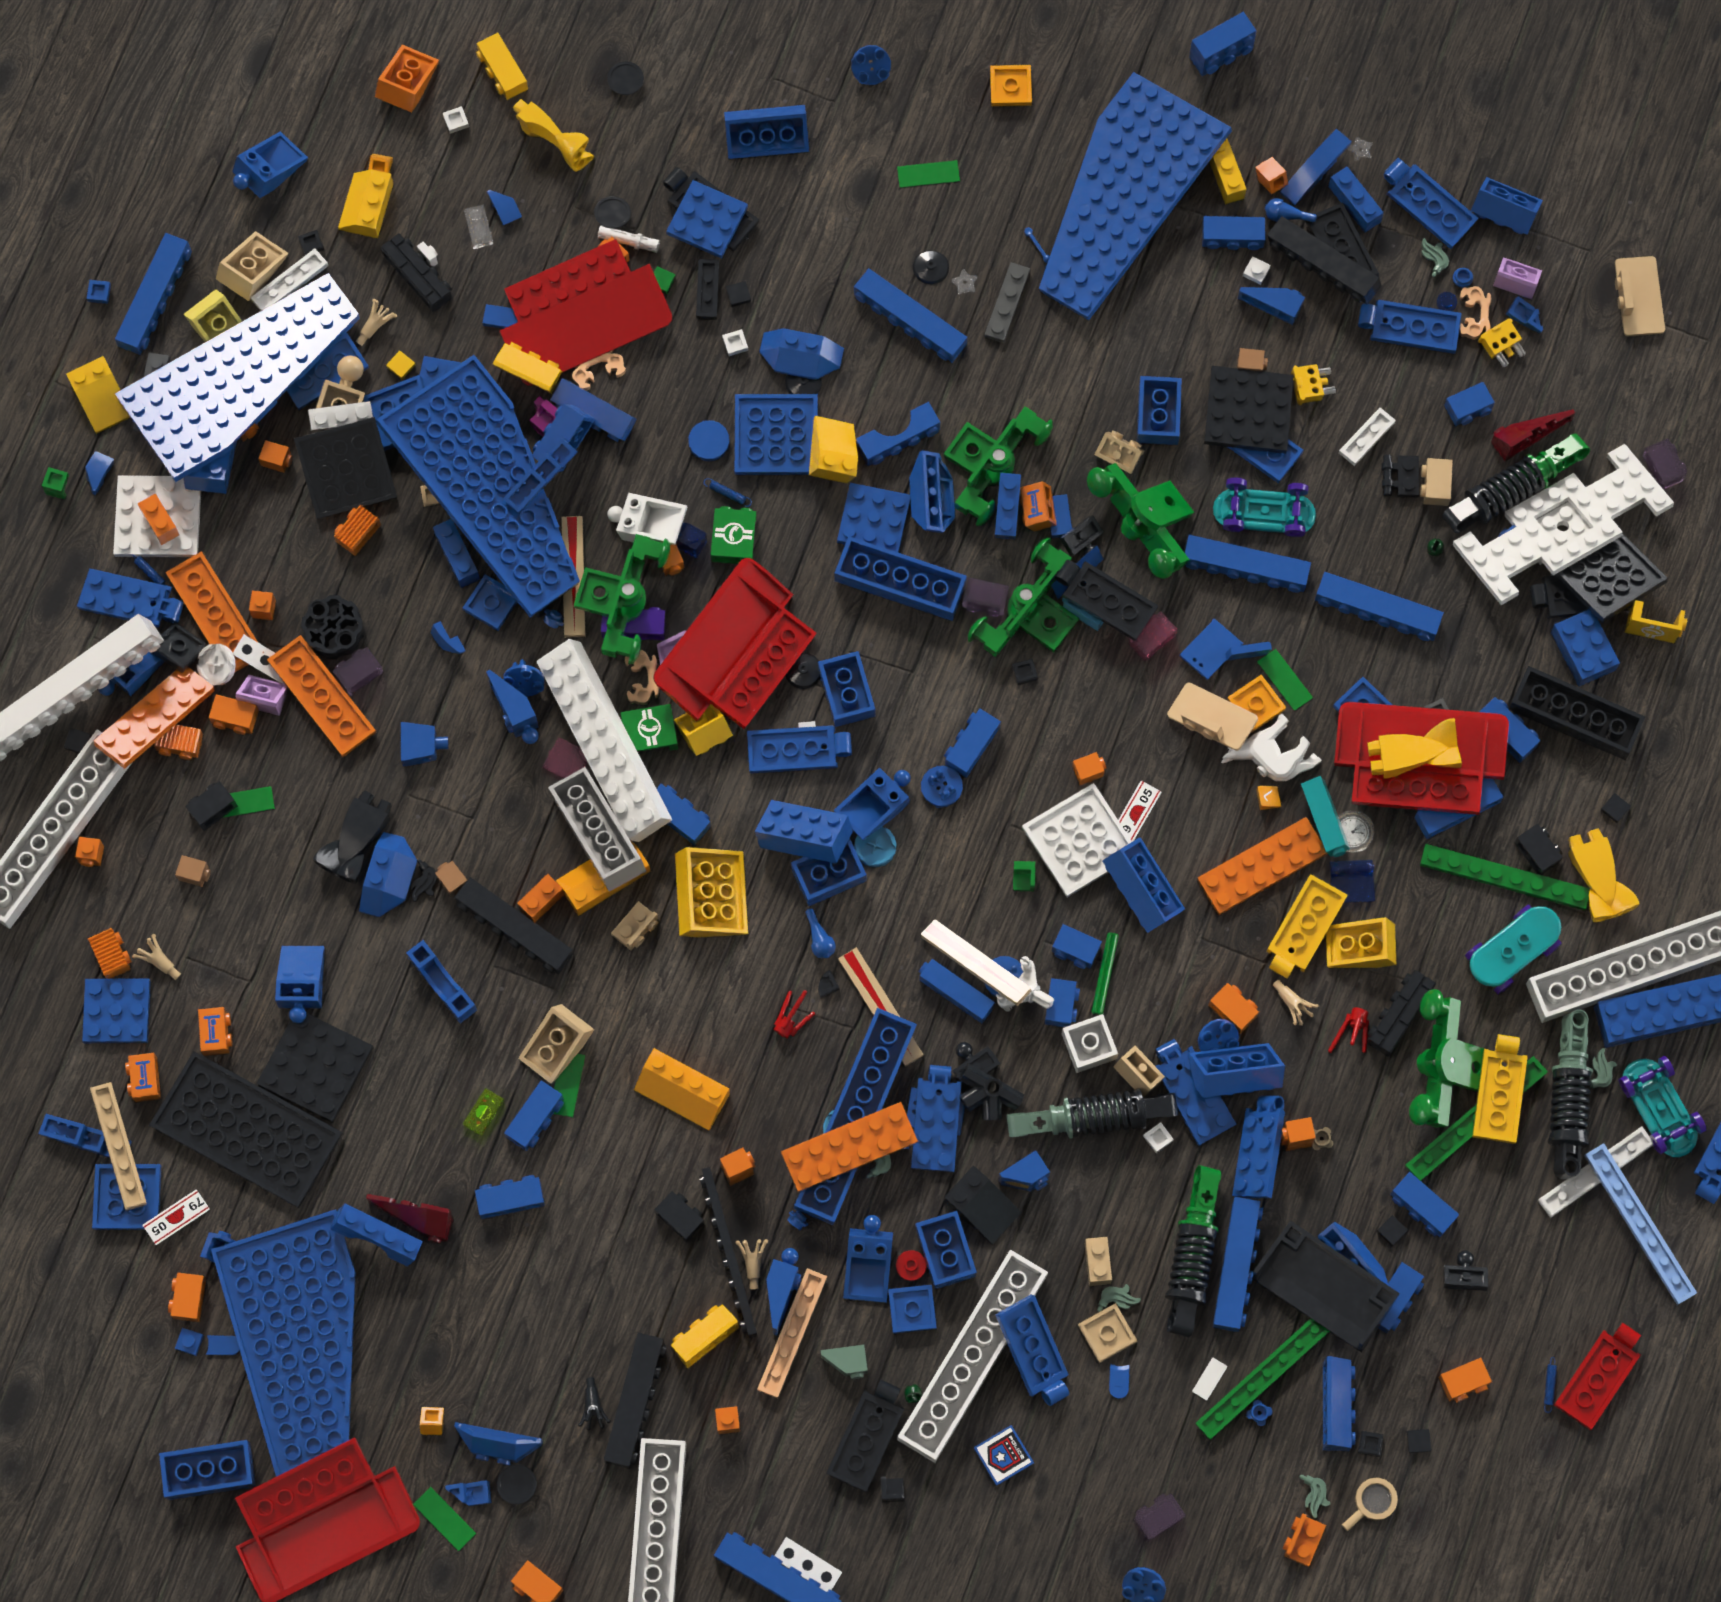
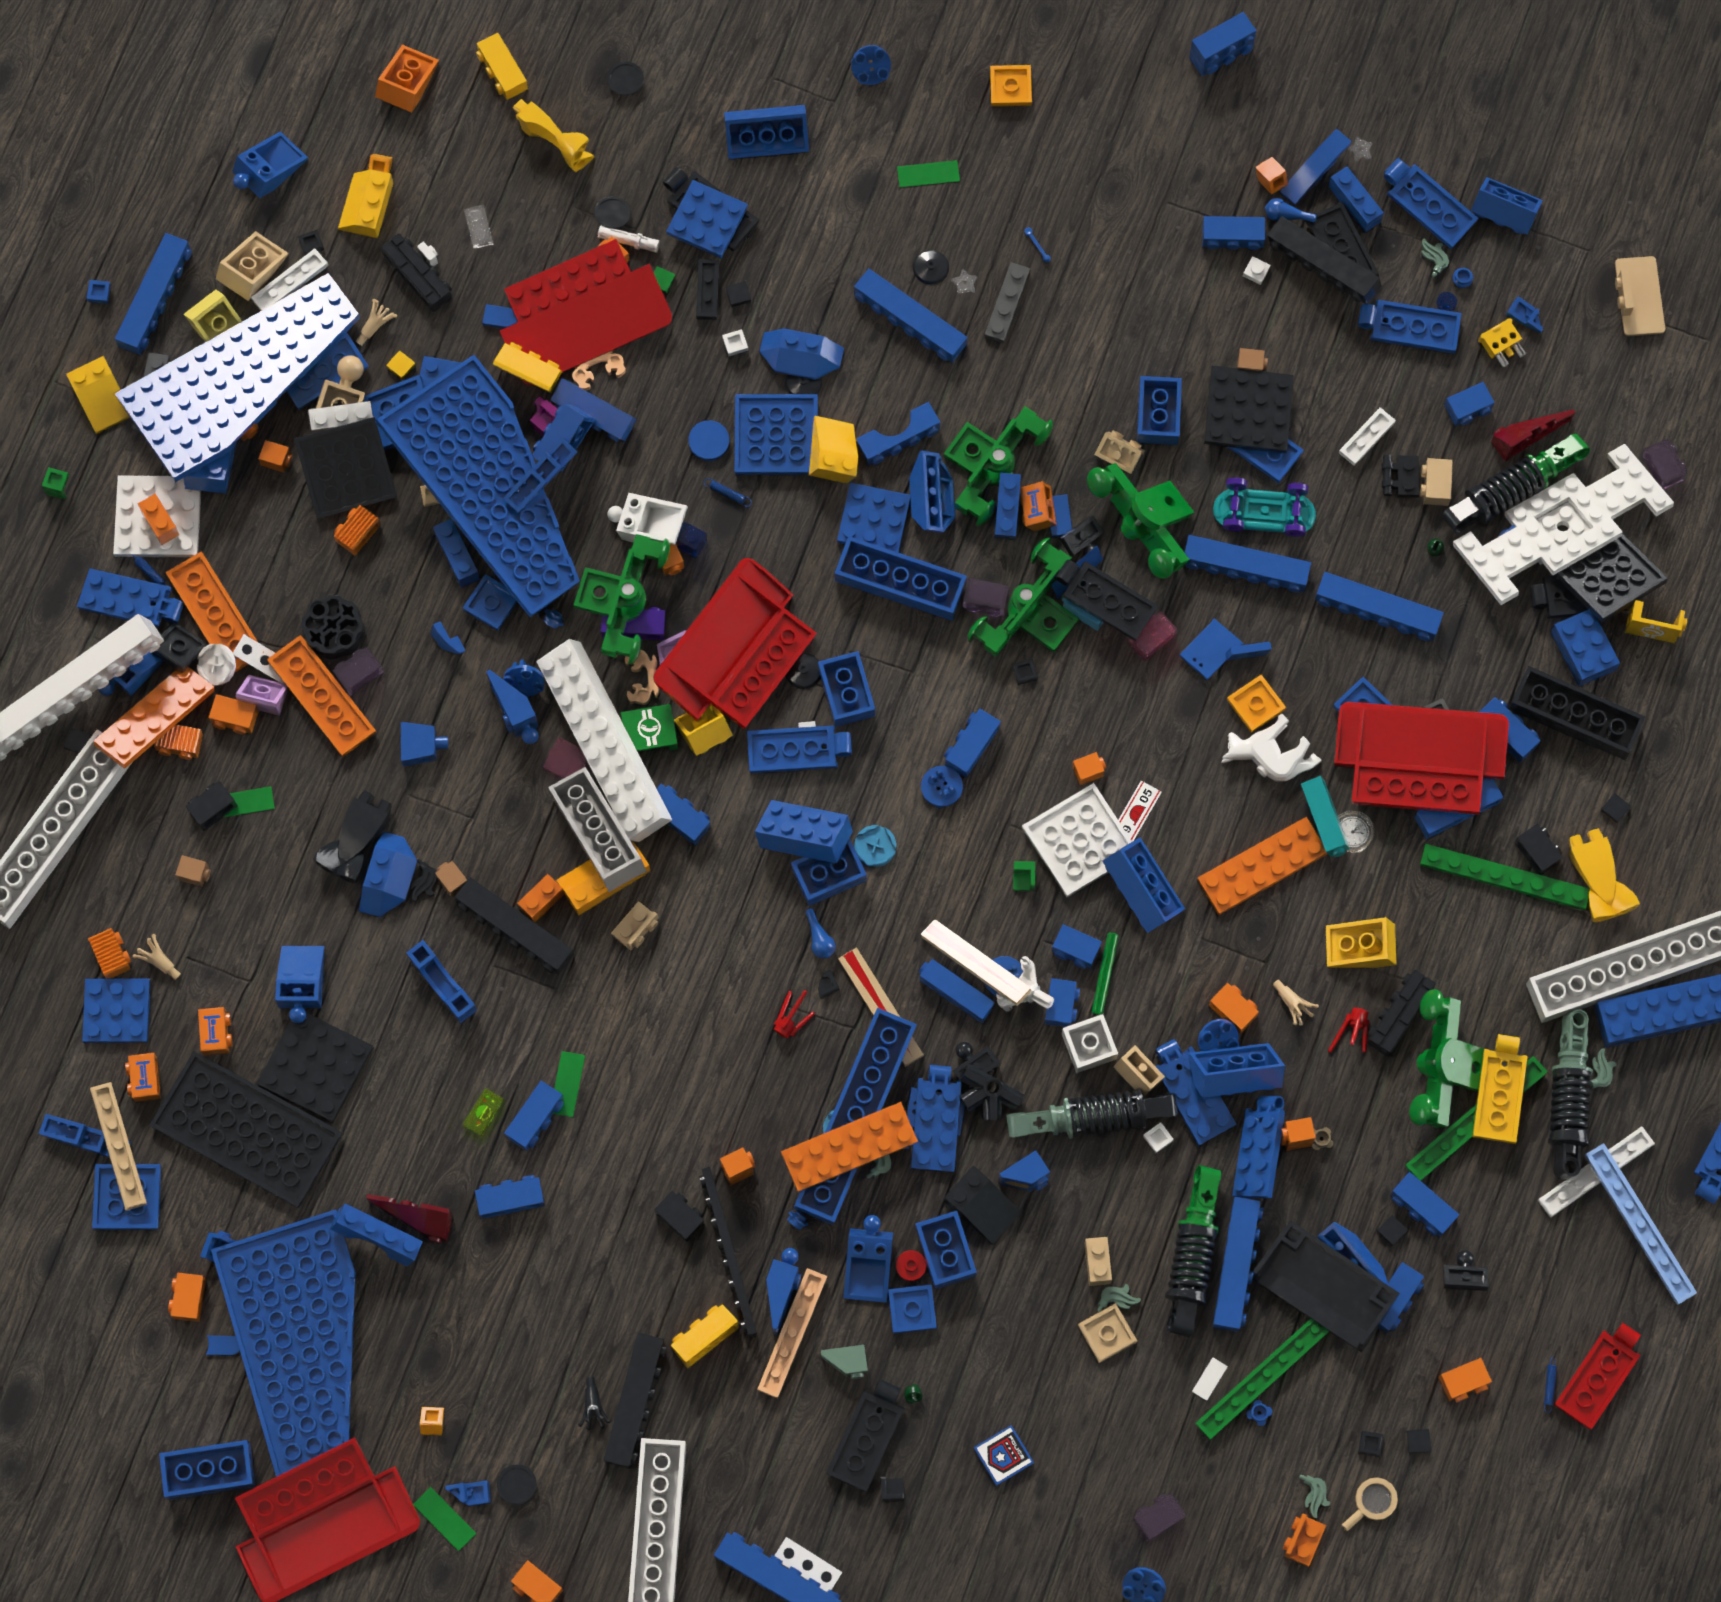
(89, 851): orange brick -> none
(97, 469): blue slope -> none
(176, 1217): white sticker -> none
(189, 1341): blue plate -> none
(262, 605): orange brick -> none
(455, 120): white plate -> none
(497, 1444): blue wedge -> none
(505, 207): blue slope -> none
(556, 1043): tan slope -> none
(573, 539): tan tile -> none
(681, 1089): light orange slope -> none
(711, 892): yellow slope -> none
(727, 1420): orange brick -> none
(733, 534): green panel -> none
(752, 1261): tan piece -> none
(872, 804): blue slope -> none
(969, 1359): white brick -> none
(1034, 1349): blue hinge -> none
(1119, 1381): blue piece -> none
(1130, 180): blue wing -> none
(1212, 716): tan bracket -> none
(1228, 174): yellow brick -> none
(1268, 797): light orange slope -> none
(1276, 301): blue slope -> none
(1285, 679): green sticker -> none
(1305, 926): yellow hinge -> none
(1308, 383): yellow piece -> none
(1337, 1404): blue slope -> none
(1354, 879): clear blue hinge -> none
(1405, 752): yellow hips -> none
(1473, 329): light nougat helmet -> none
(1515, 946): teal piece -> none
(1517, 278): lavender slope -> none
(1660, 1106): teal piece -> none

